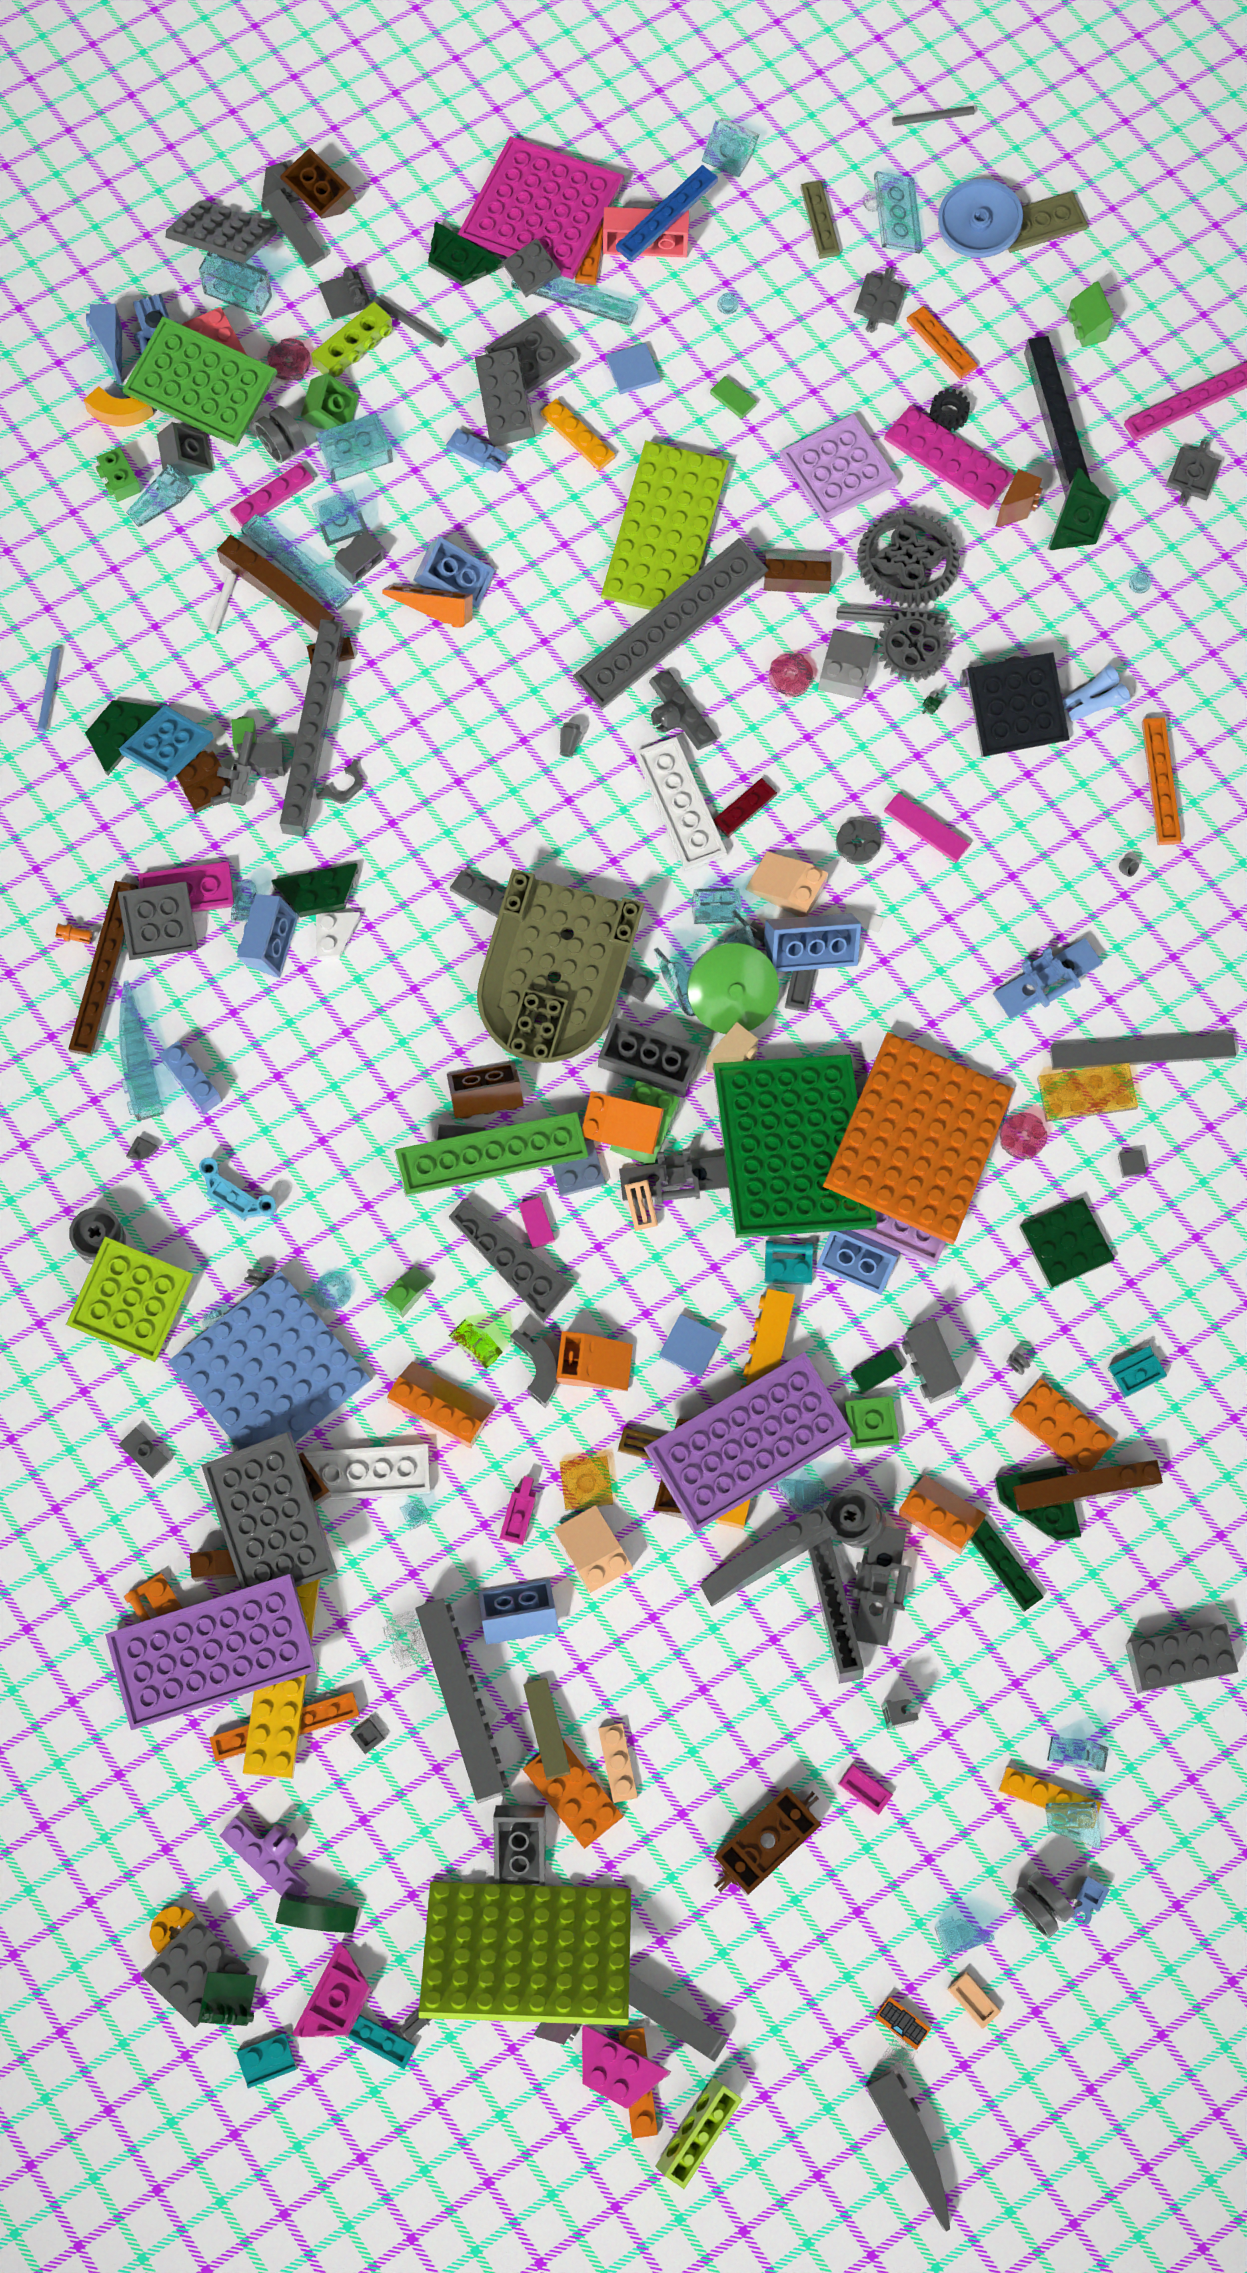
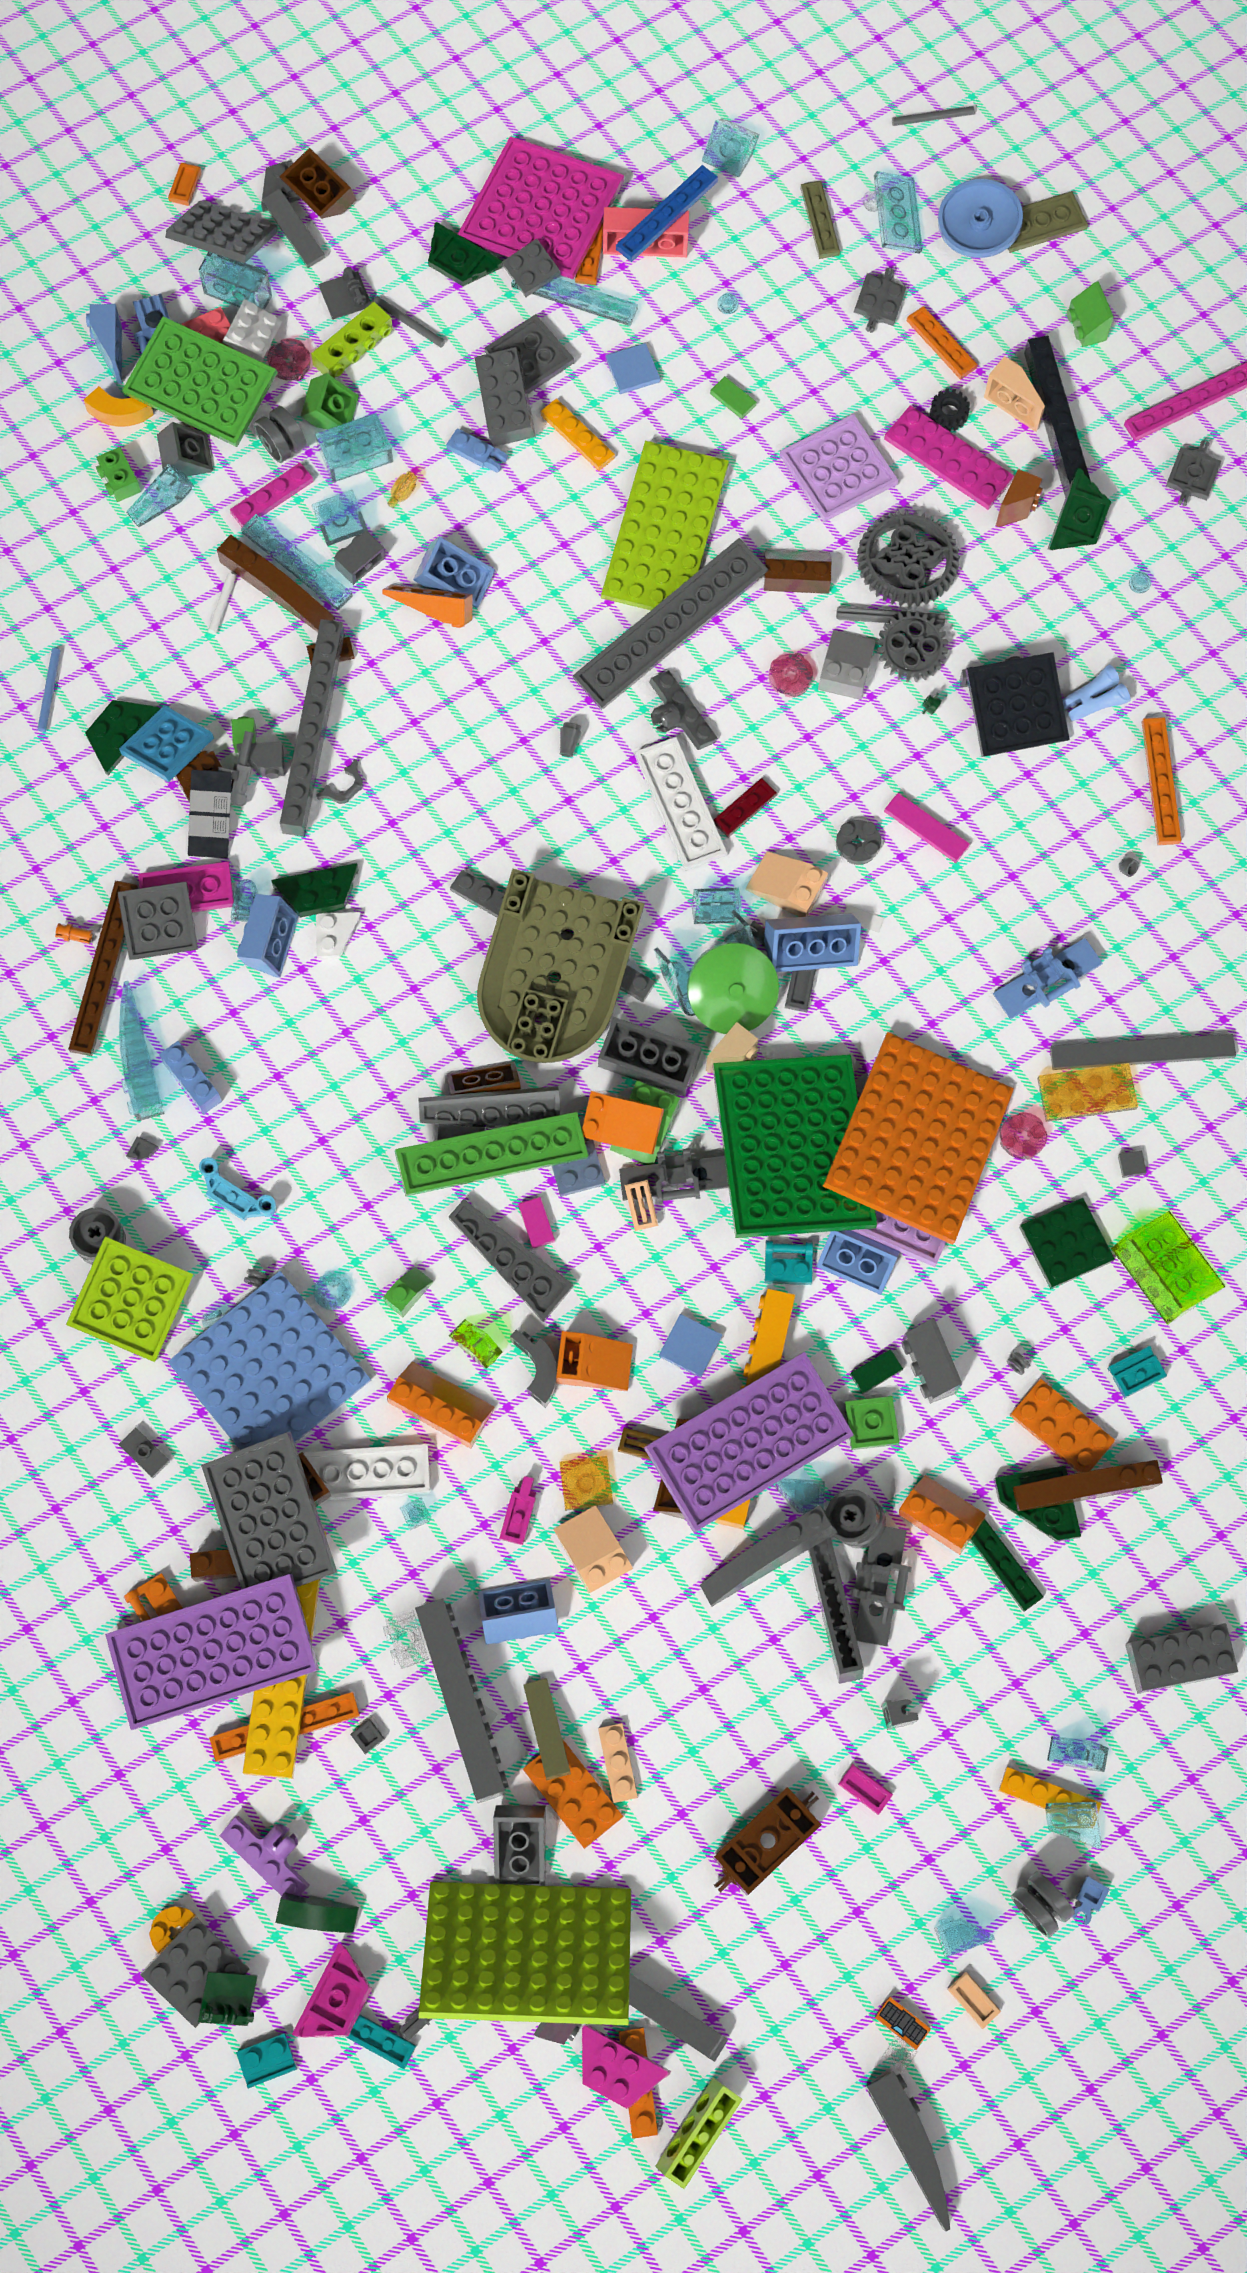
(184, 184): none -> orange tile
(209, 814): none -> sticker
(252, 331): none -> white plate
(402, 488): none -> clear yellow plant
(491, 1108): none -> dark grey wing
(1014, 393): none -> light nougat slope
(1168, 1267): none -> clear neon green slope

